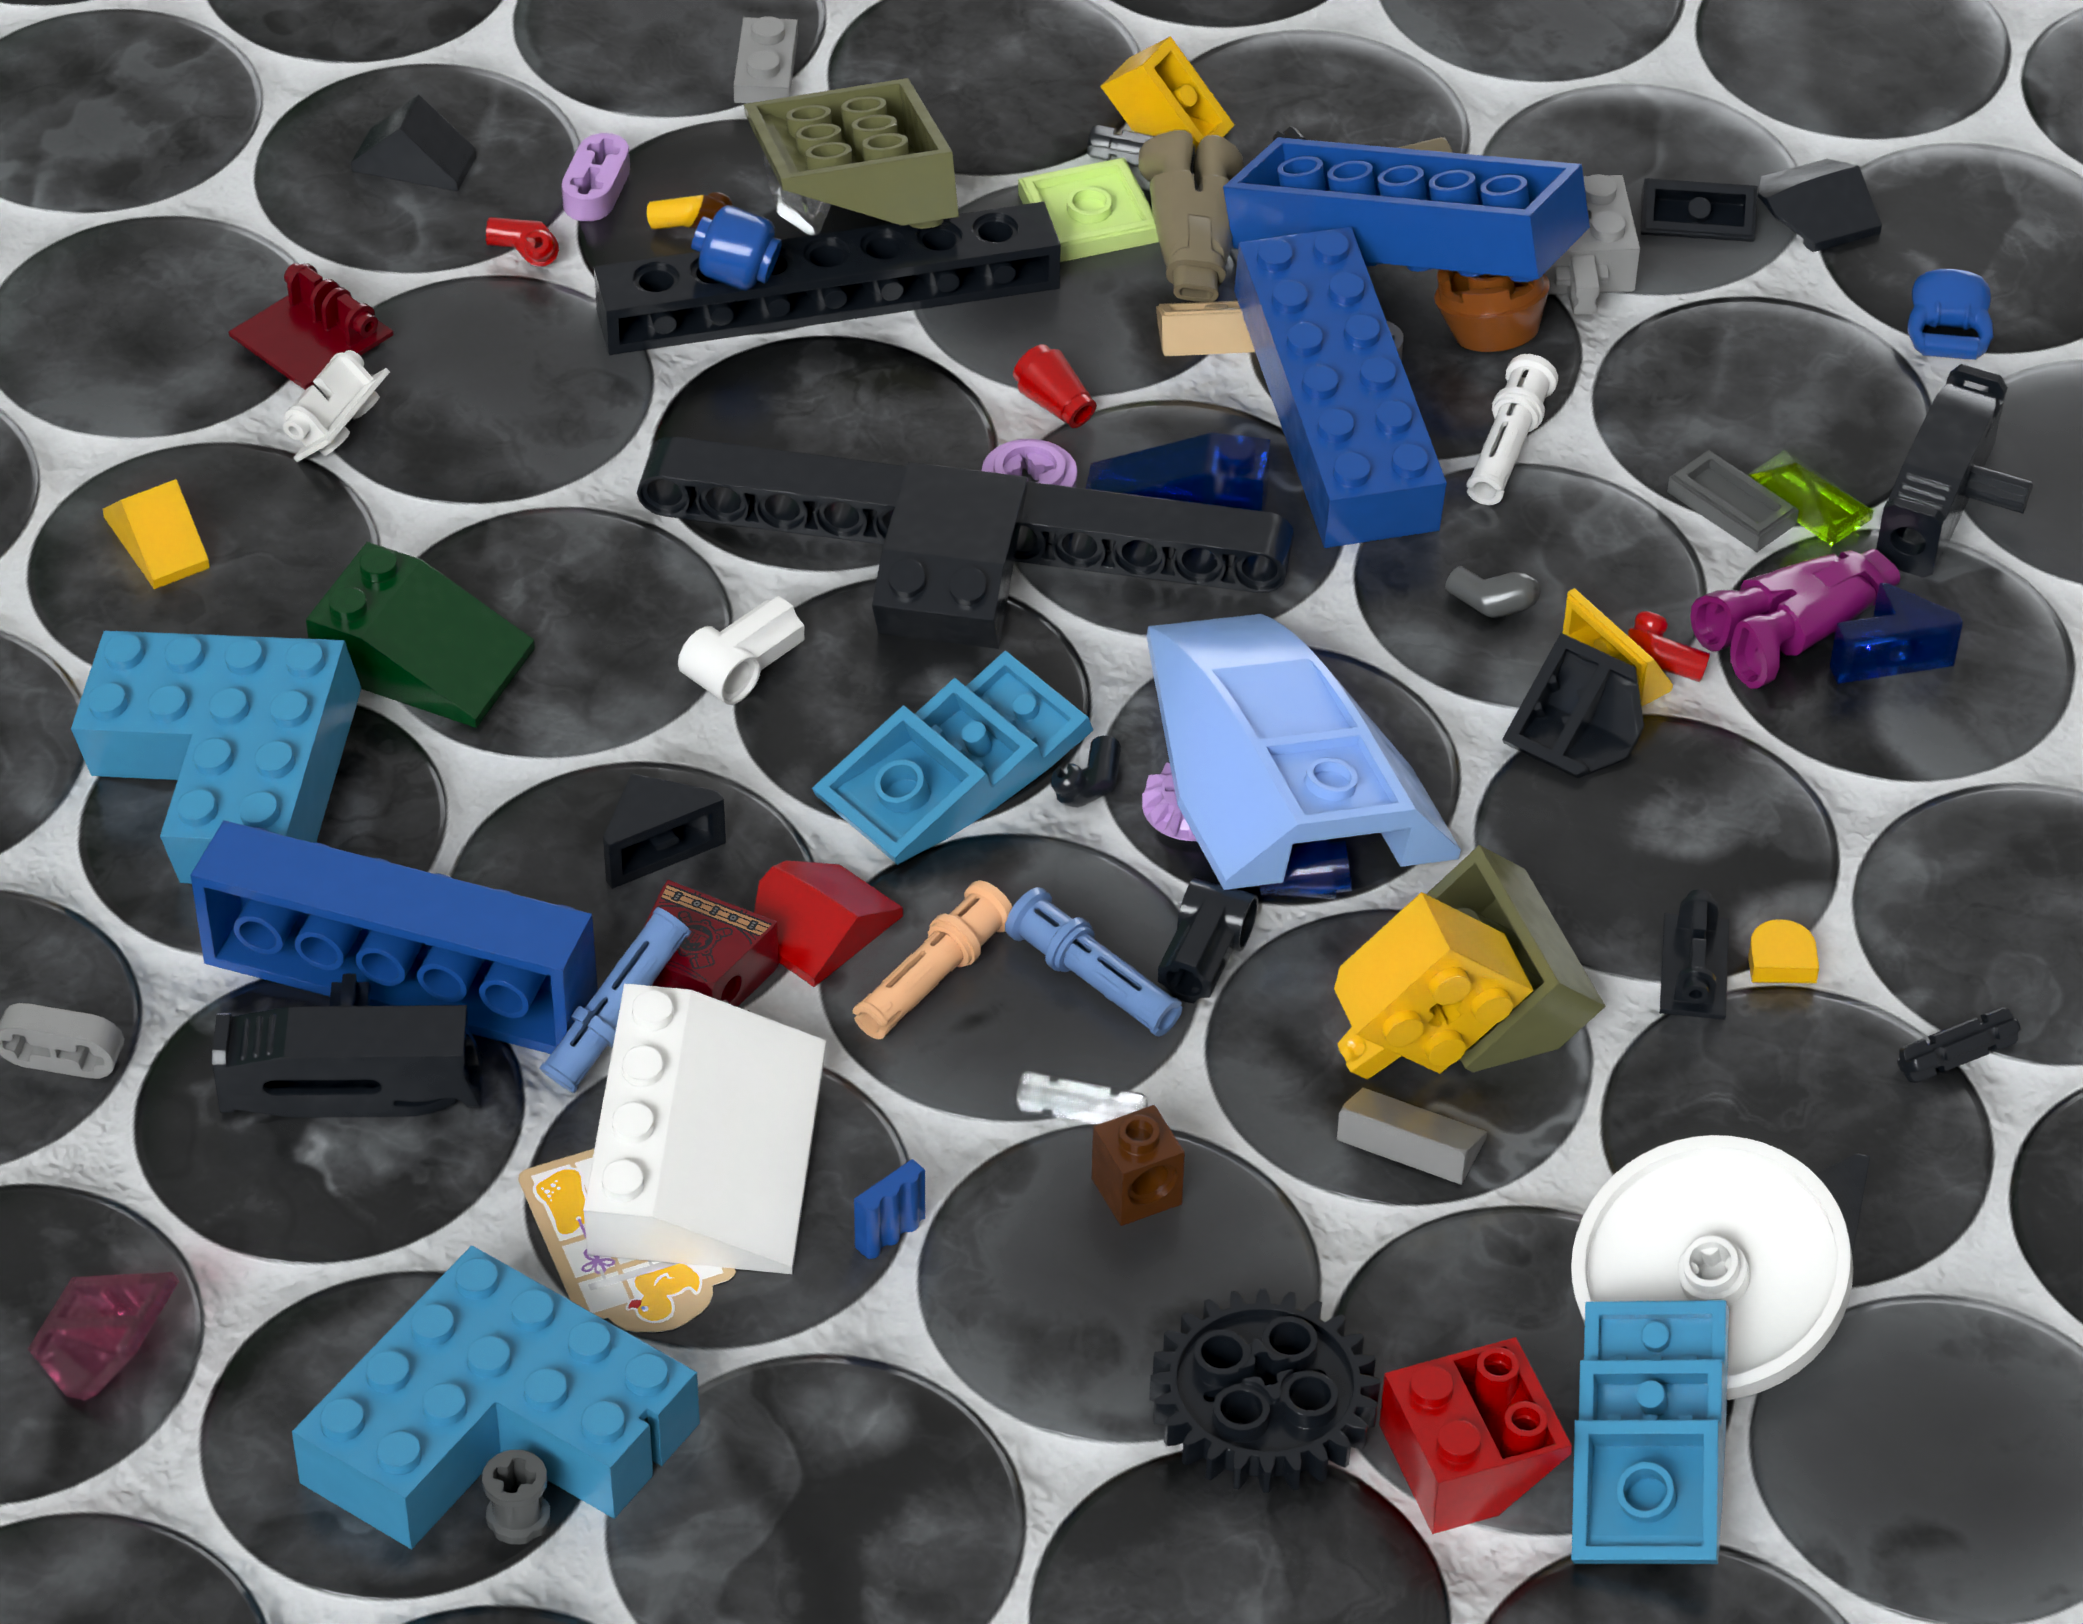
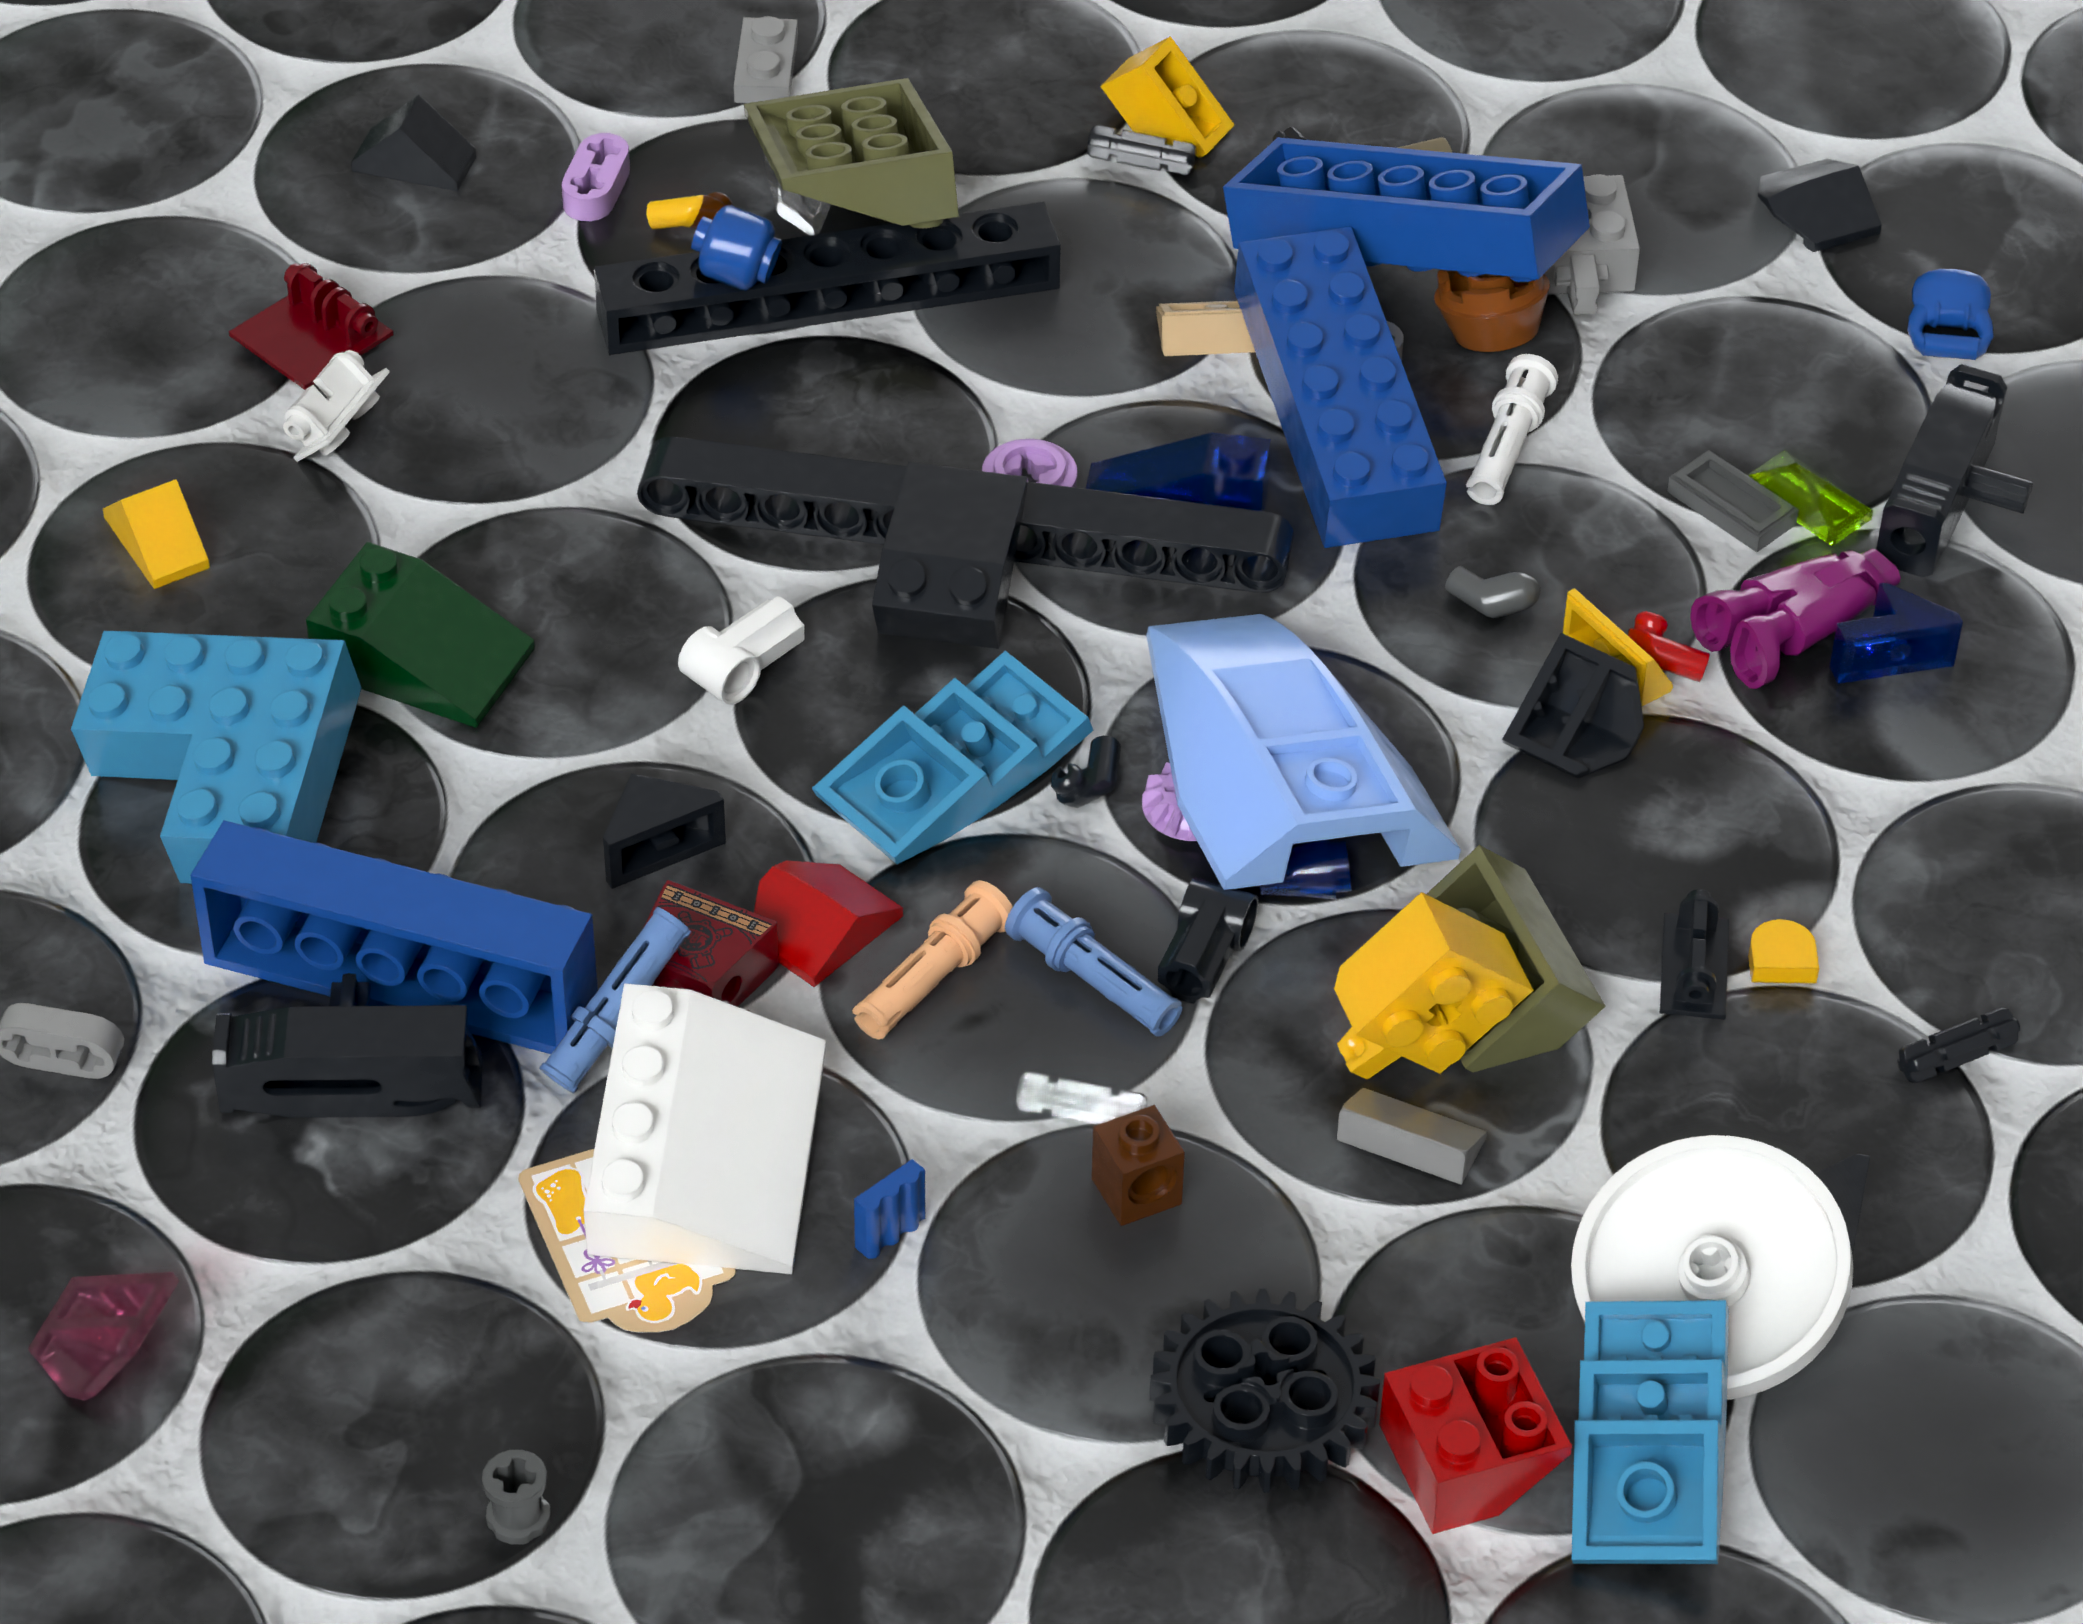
(487, 1371): dark azure piece -> none
(528, 237): red arm -> none
(1052, 384): red cone -> none
(1093, 208): yellowish green tile -> none
(1190, 222): dark tan piece -> none
(1698, 210): black slope -> none

